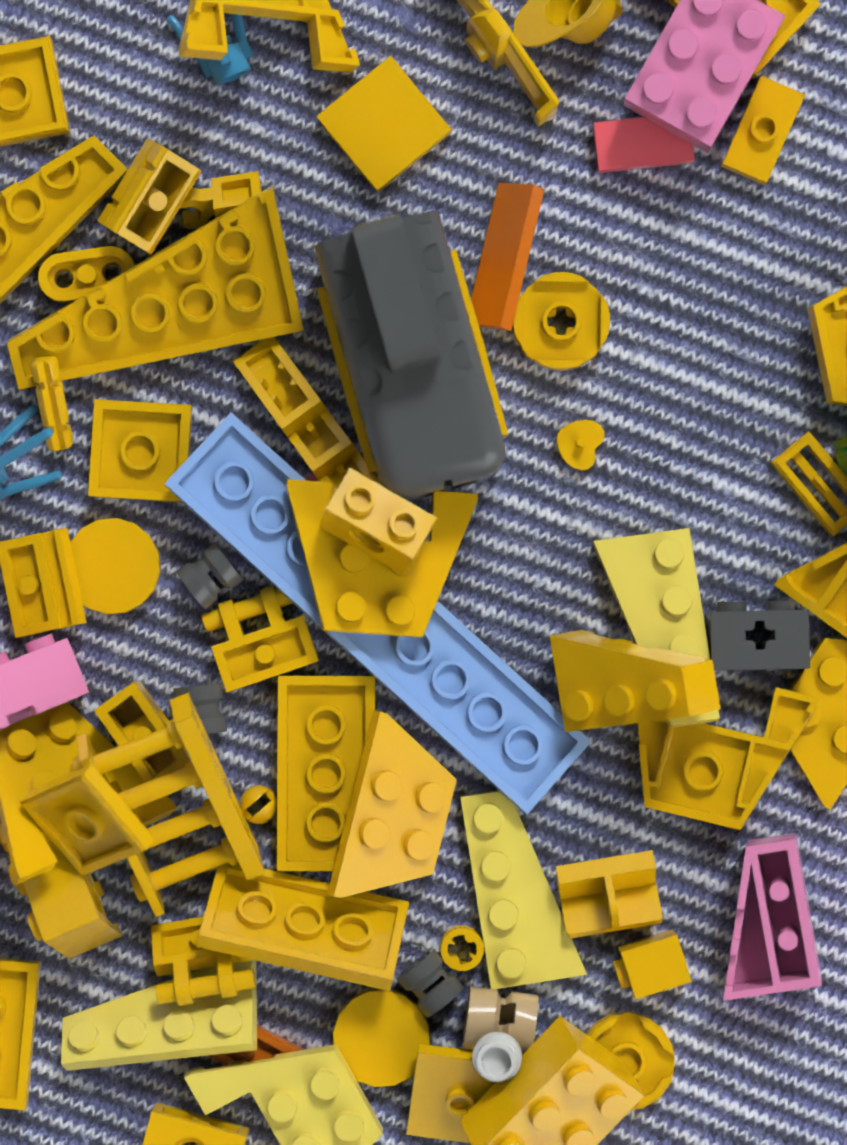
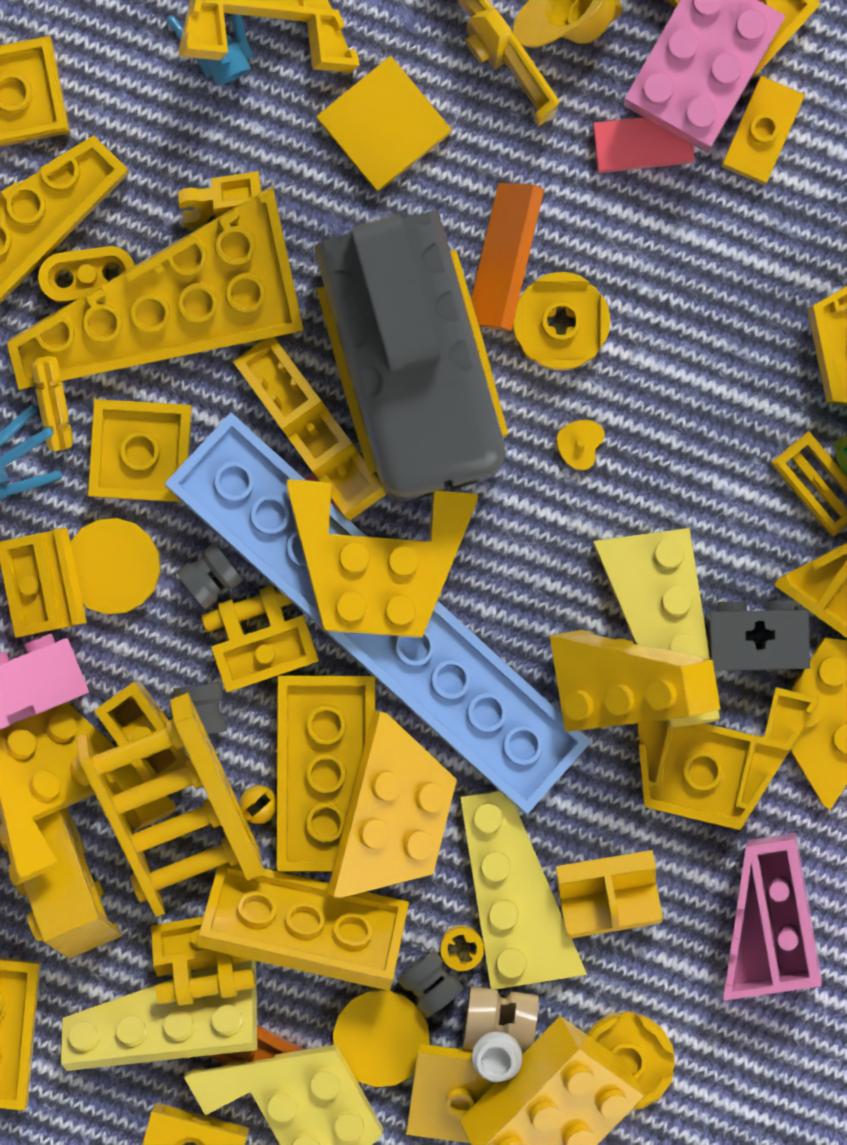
(87, 820): yellow plate -> none
(149, 195): yellow brick -> none
(377, 521): yellow brick -> none
(652, 964): yellow brick -> none

